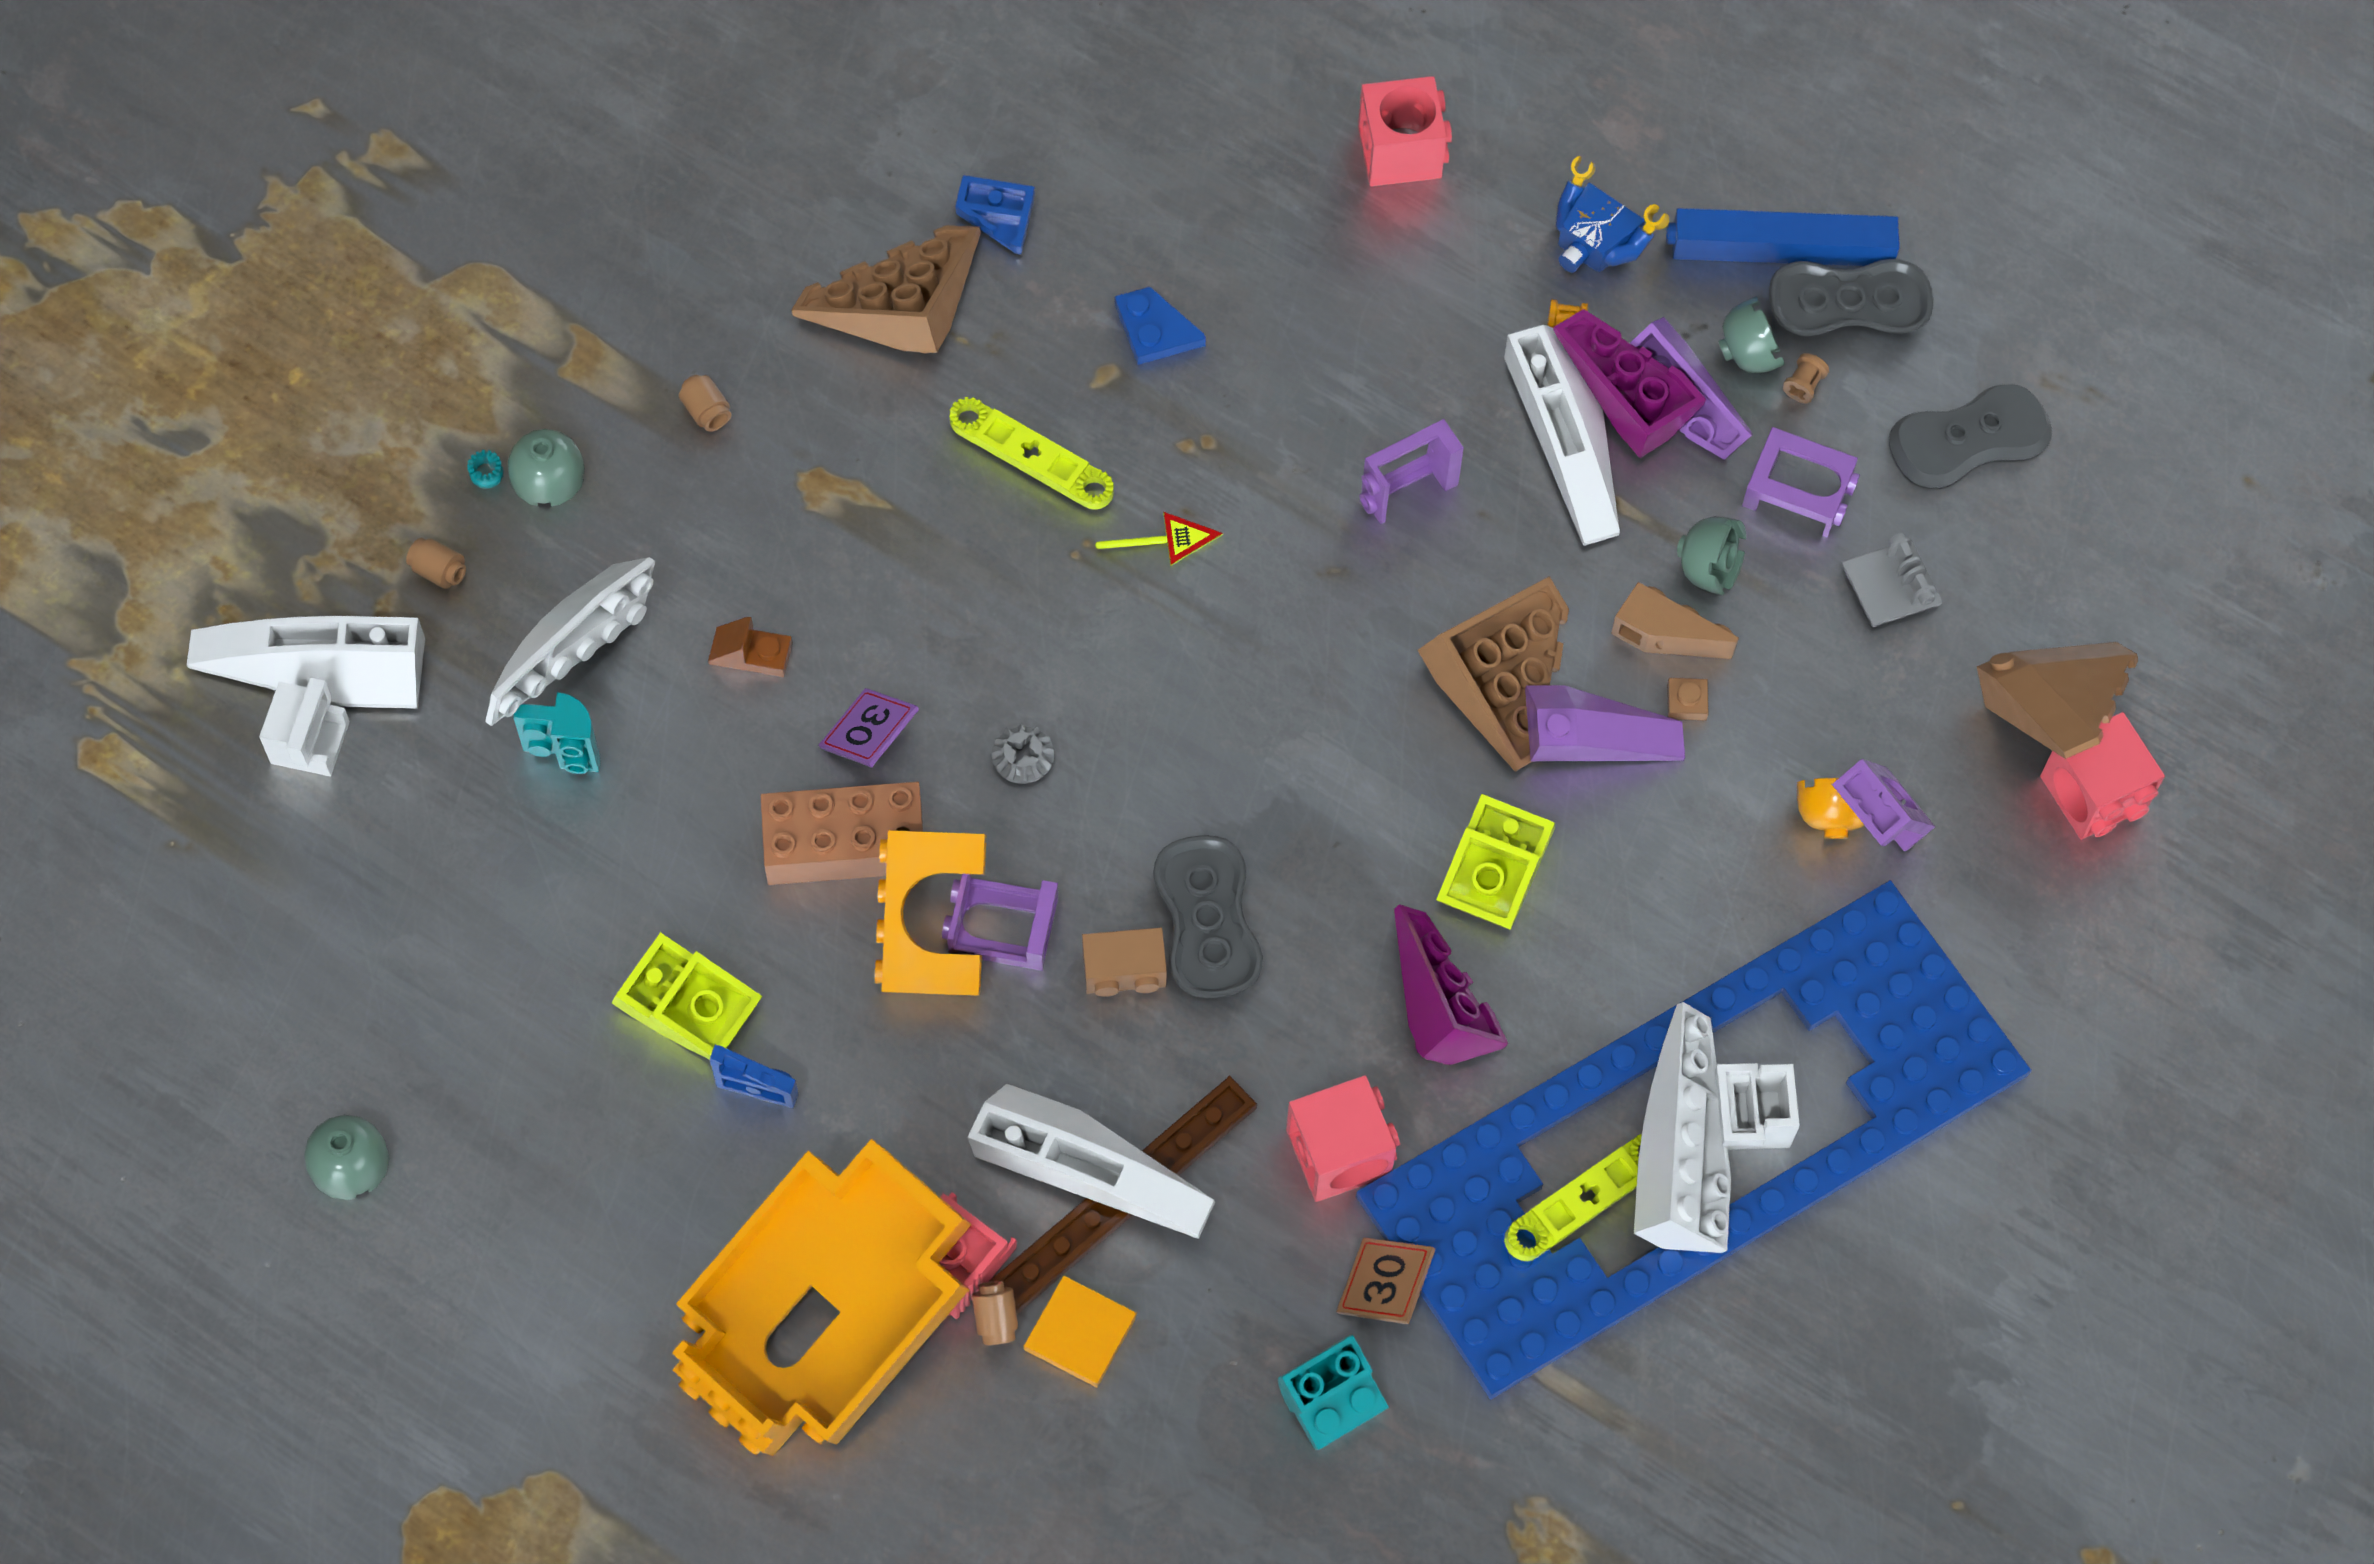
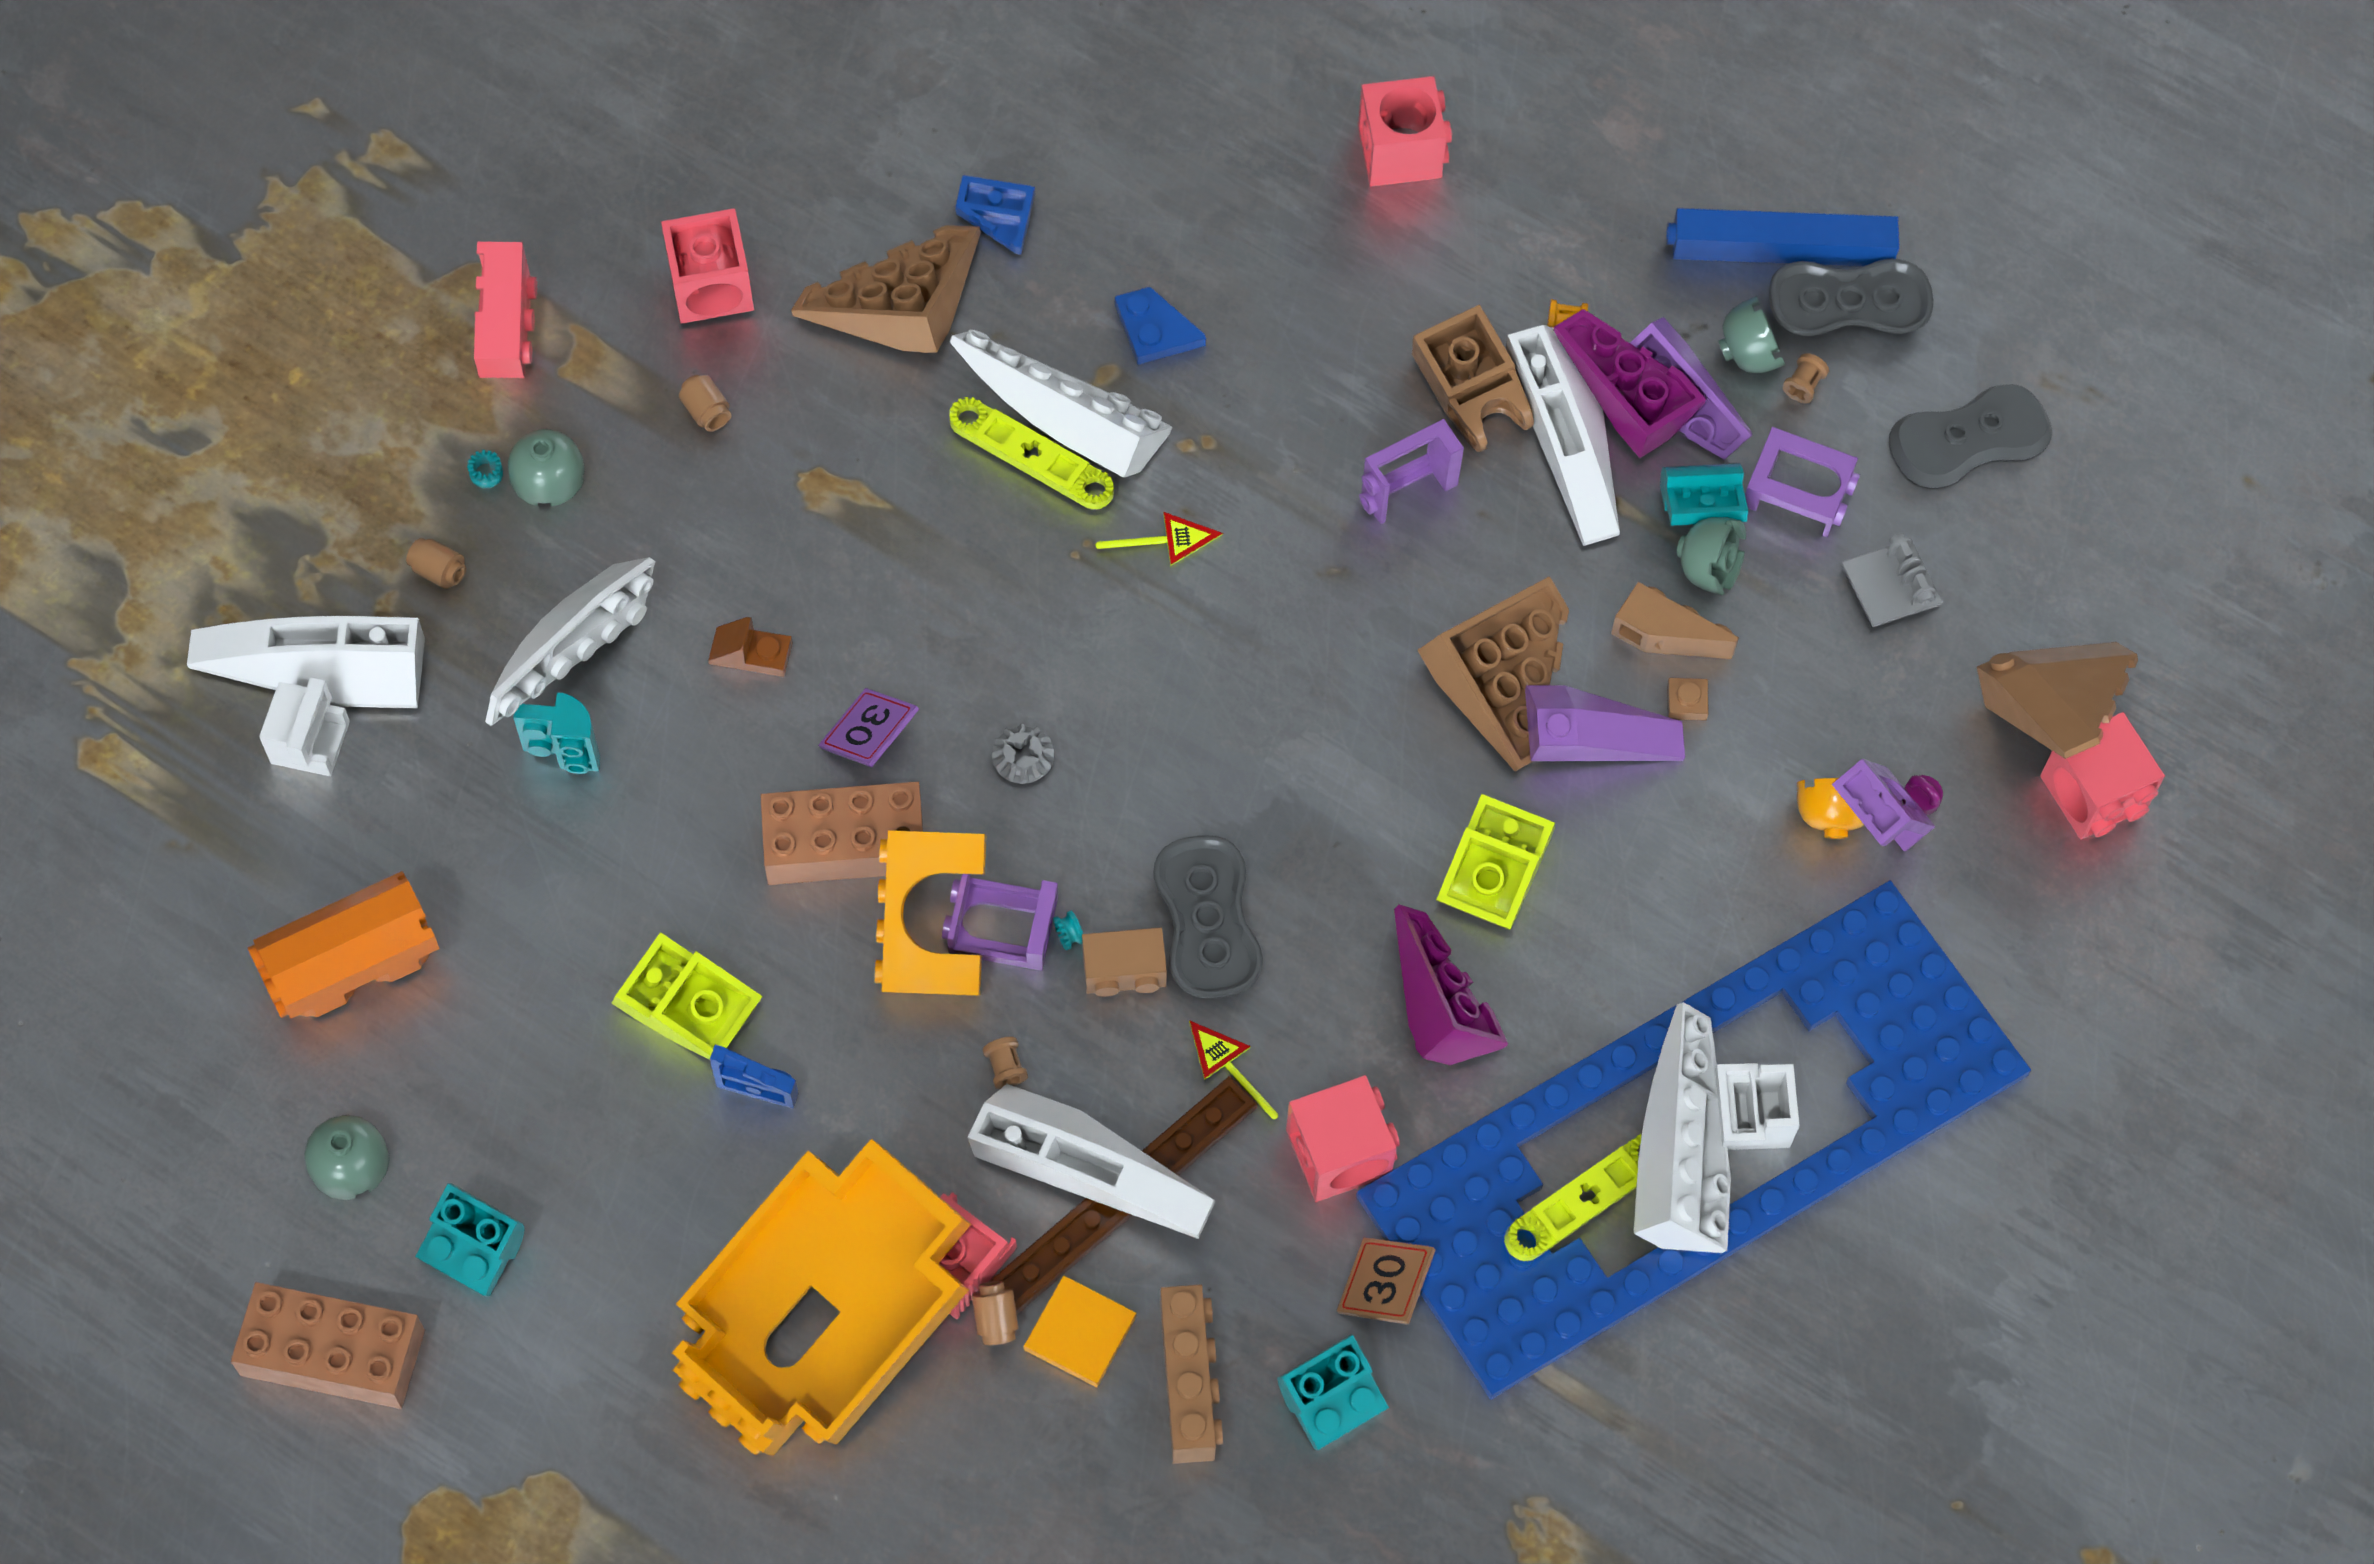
(328, 1345): none -> nougat brick
(334, 950): none -> orange brick
(470, 1240): none -> teal brick
(503, 311): none -> coral wedge
(707, 265): none -> coral brick
(1005, 1062): none -> medium nougat bush
(1067, 409): none -> white wedge
(1069, 929): none -> teal bush
(1187, 1374): none -> medium nougat brick
(1217, 1052): none -> piece
(1476, 384): none -> medium nougat brick
(1598, 227): blue torso -> none
(1703, 492): none -> teal brick
(1925, 792): none -> magenta tile

